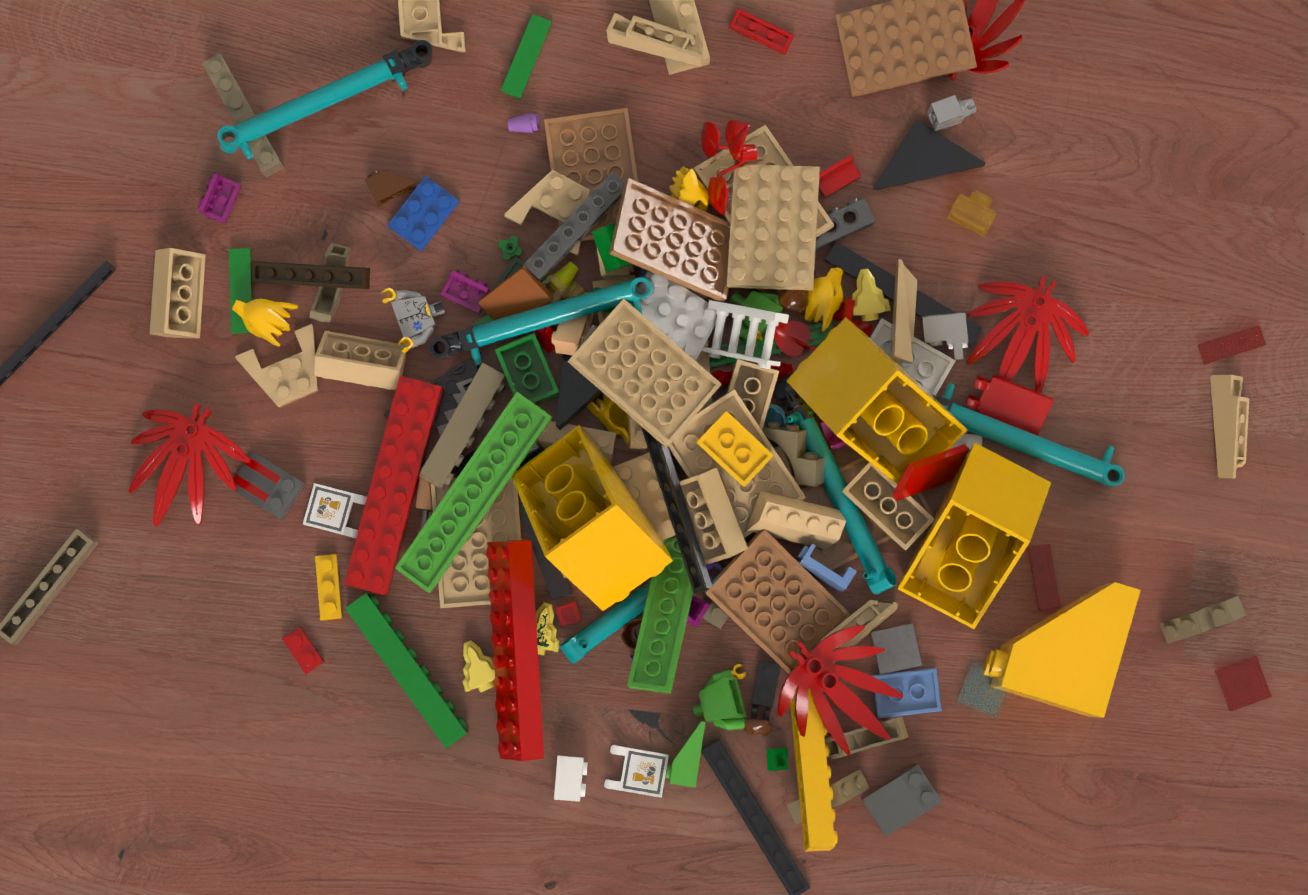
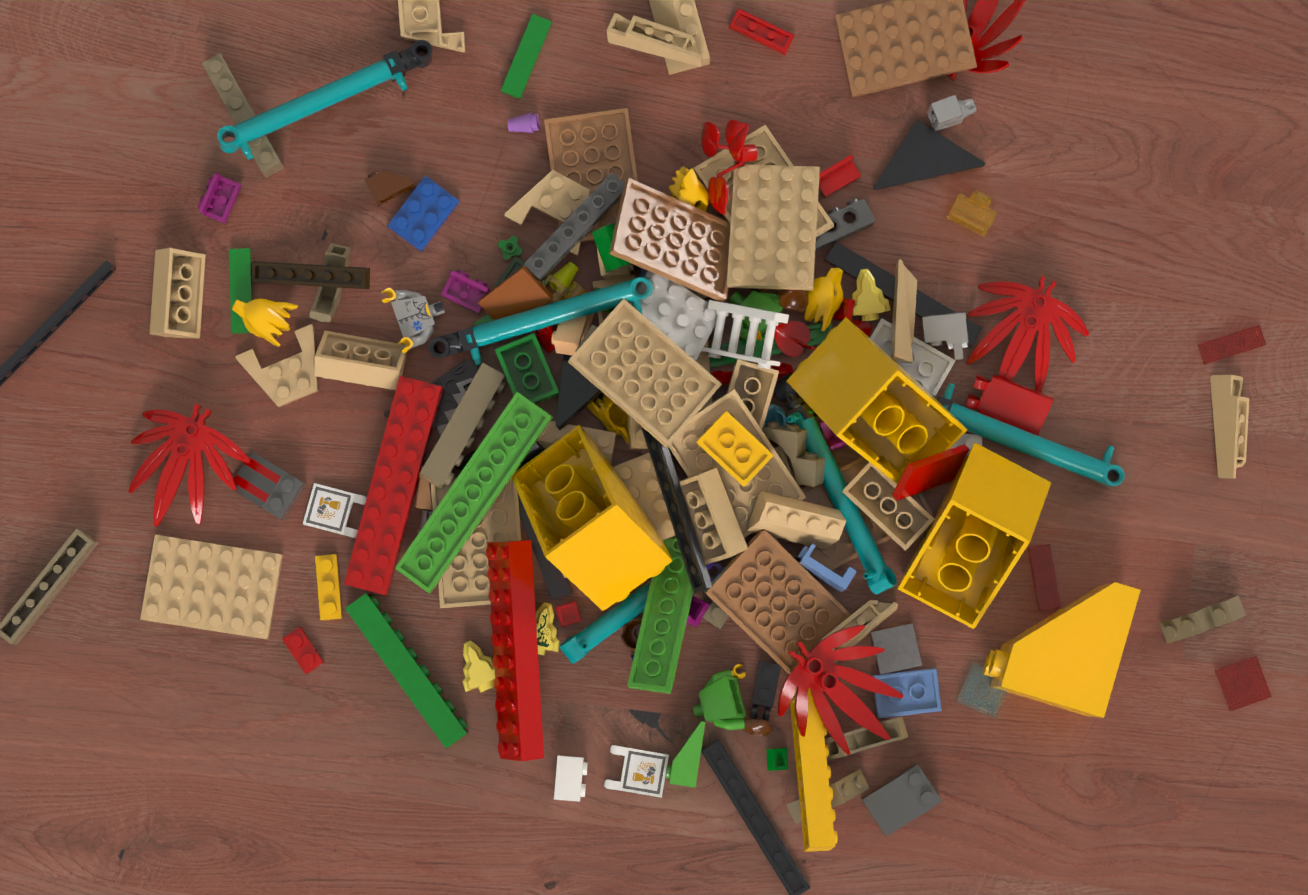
(211, 587): none -> tan plate

